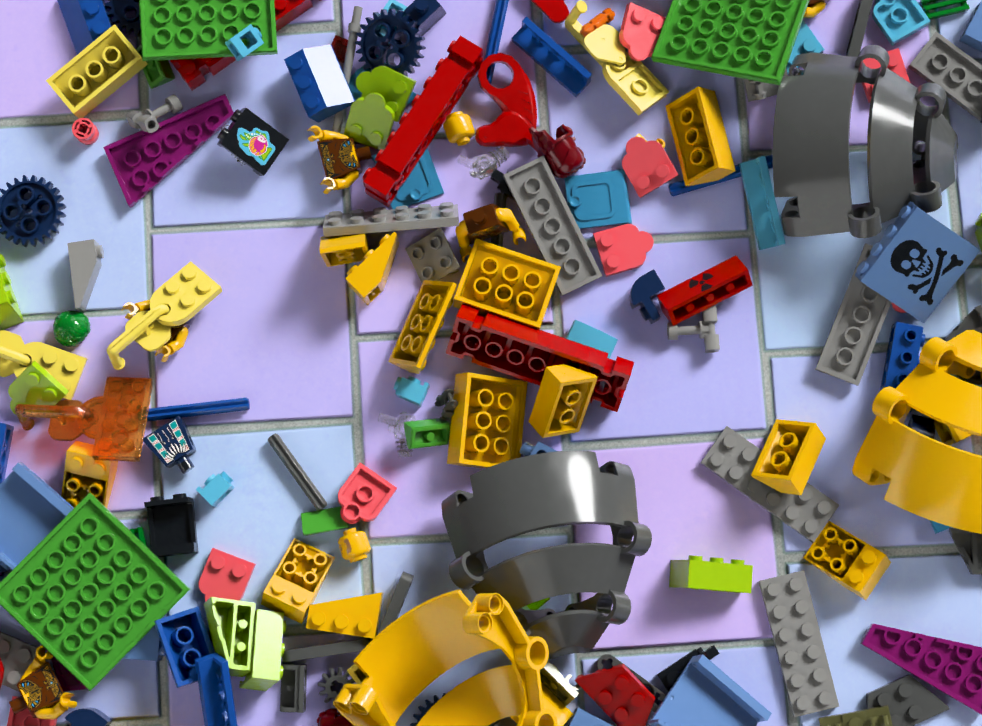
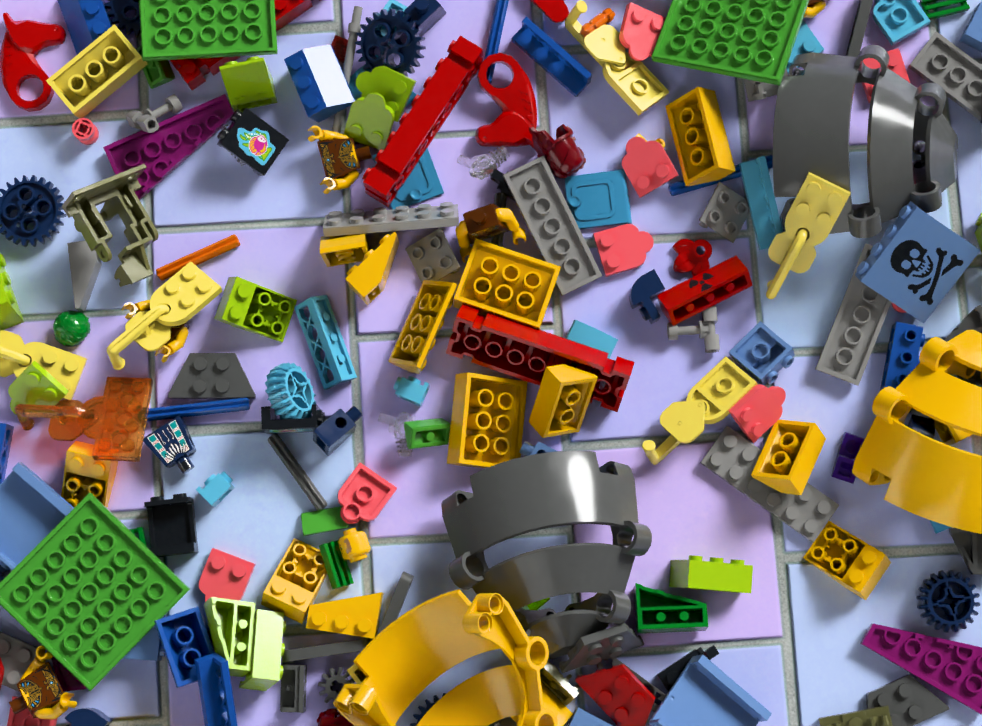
(18, 59): none -> red animal
(119, 199): none -> olive container
(198, 256): none -> orange axle
(212, 378): none -> dark grey wing
(248, 83): none -> lime slope
(253, 39): medium azure brick -> none
(255, 309): none -> lime slope
(272, 426): none -> black panel
(290, 392): none -> medium azure gear
(328, 339): none -> medium azure fence
(330, 436): none -> dark blue torso
(337, 565): none -> green tile
(448, 410): dark grey piece -> none
(458, 128): yellow head -> none
(601, 645): none -> dark grey wing
(667, 612): none -> green wedge
(687, 419): none -> light yellow plate
(688, 257): none -> red plate
(725, 212): none -> light grey hinge
(758, 410): none -> coral plate
(763, 354): none -> medium blue plate
(798, 643): light grey plate -> none
(806, 226): none -> light yellow plate
(846, 456): none -> dark purple slope
(967, 597): none -> dark blue gear

